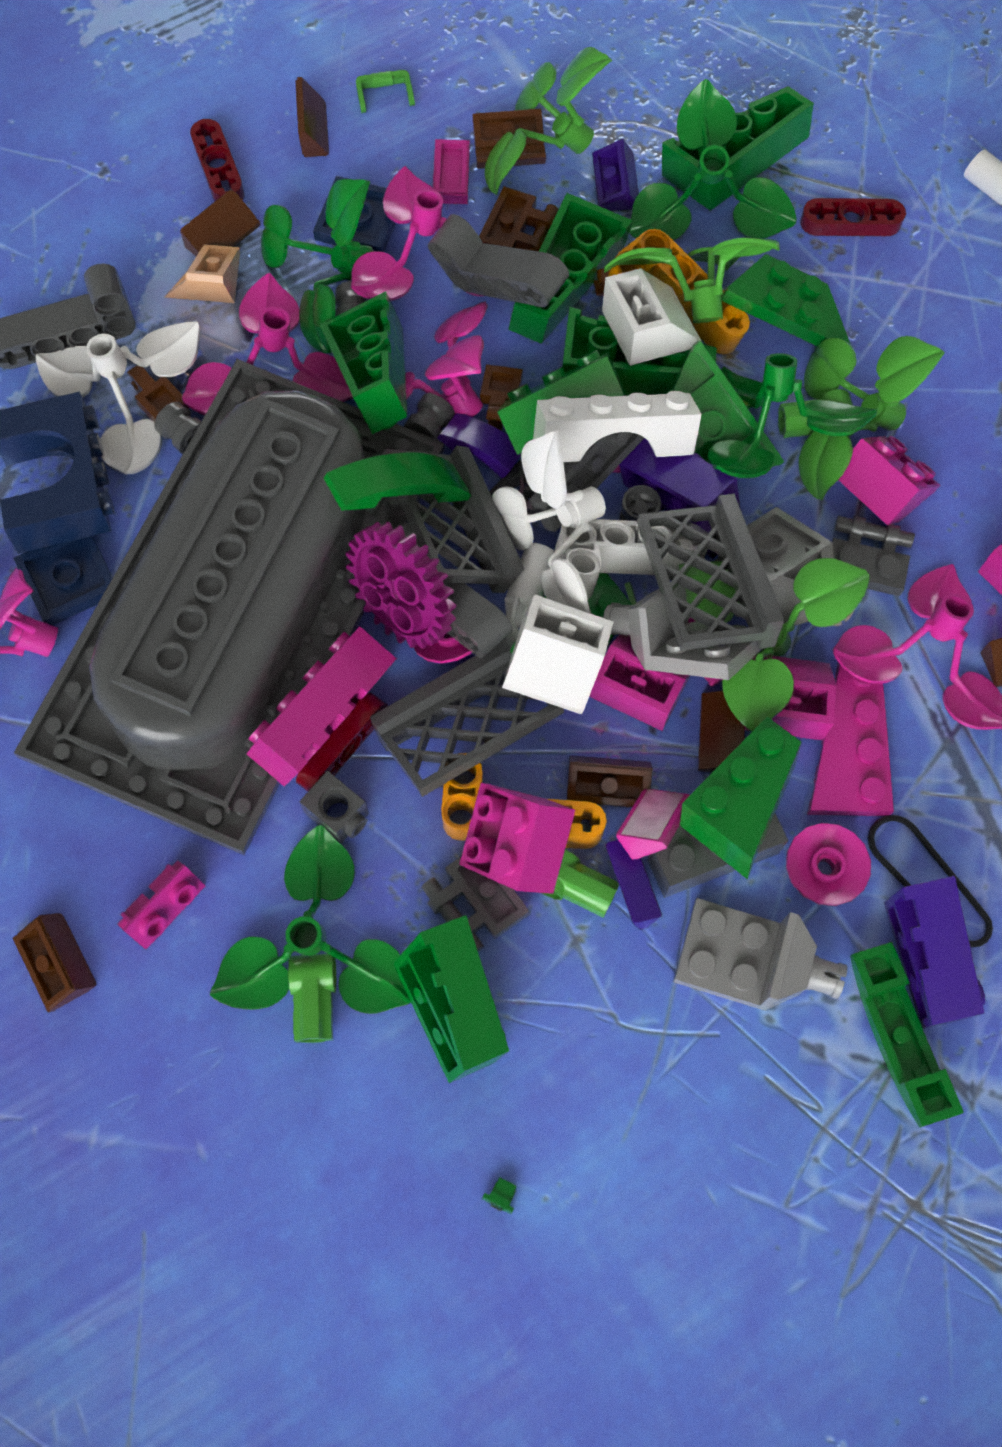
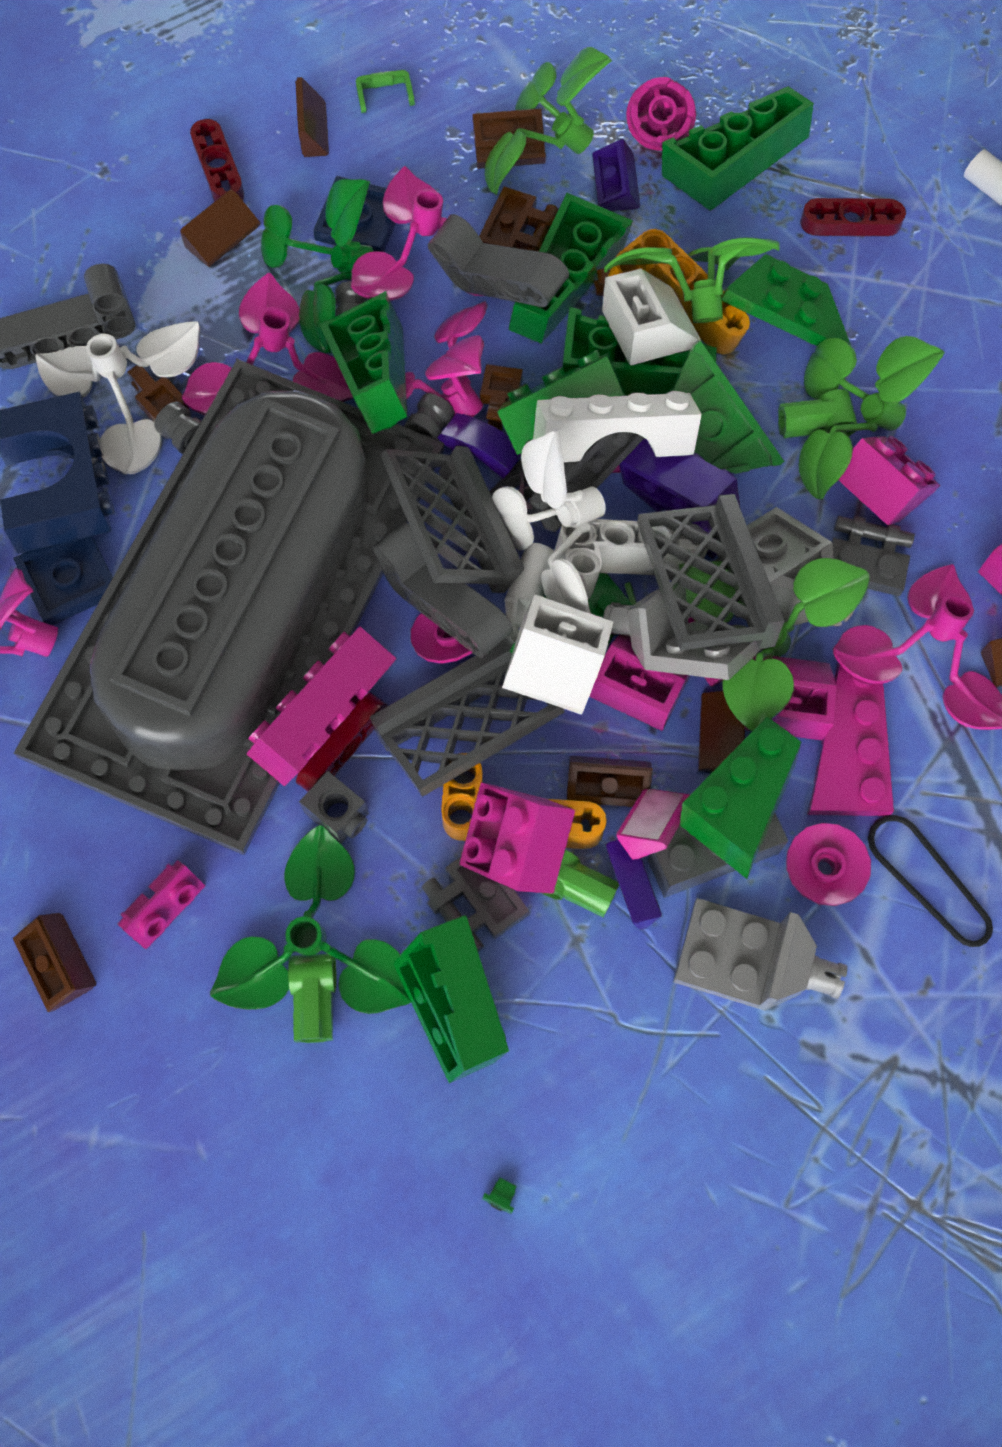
(210, 276): light nougat slope -> none
(395, 474): green slope -> none
(400, 585): magenta gear -> none
(452, 170): dark pink tile -> none
(639, 500): dark grey wheel -> none
(660, 112): none -> dark pink cone
(710, 123): green plant -> none
(779, 381): green plant -> none
(901, 1037): green slope -> none
(935, 951): dark purple wedge -> none

